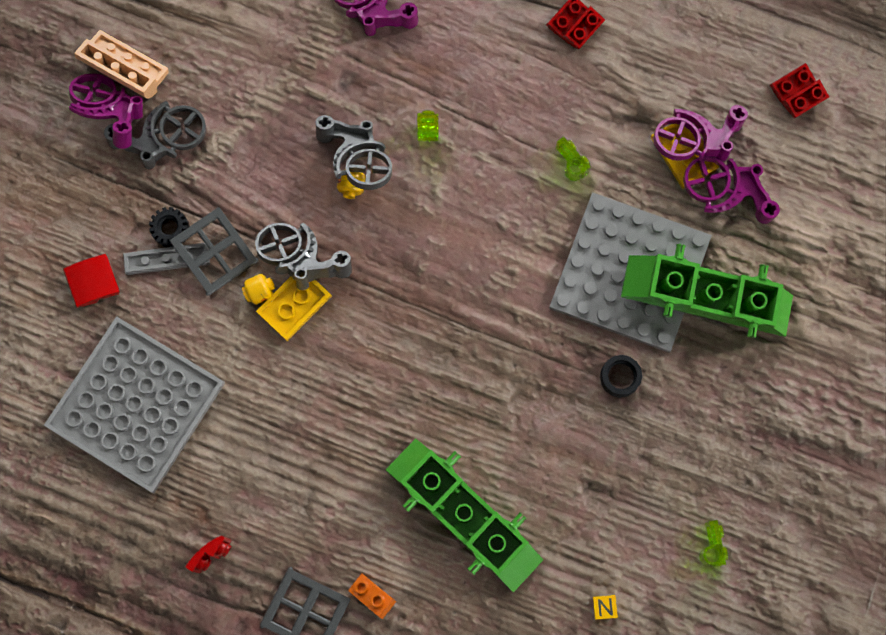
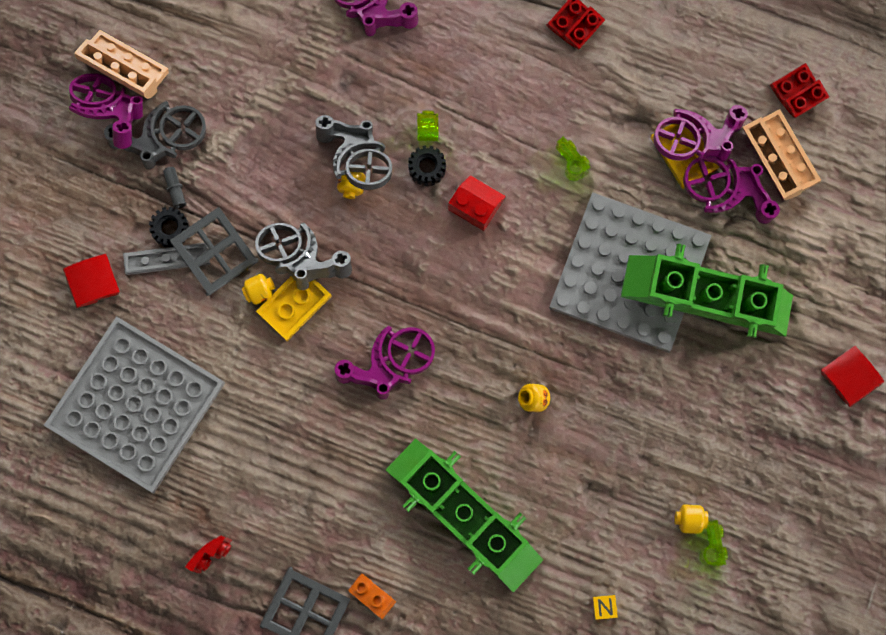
(174, 187): none -> dark grey axle
(380, 375): none -> magenta piece
(427, 153): none -> black tyre
(475, 202): none -> red slope
(534, 397): none -> yellow head
(626, 360): black tyre -> none
(691, 519): none -> yellow head
(782, 154): none -> light nougat brick
(852, 376): none -> red slope

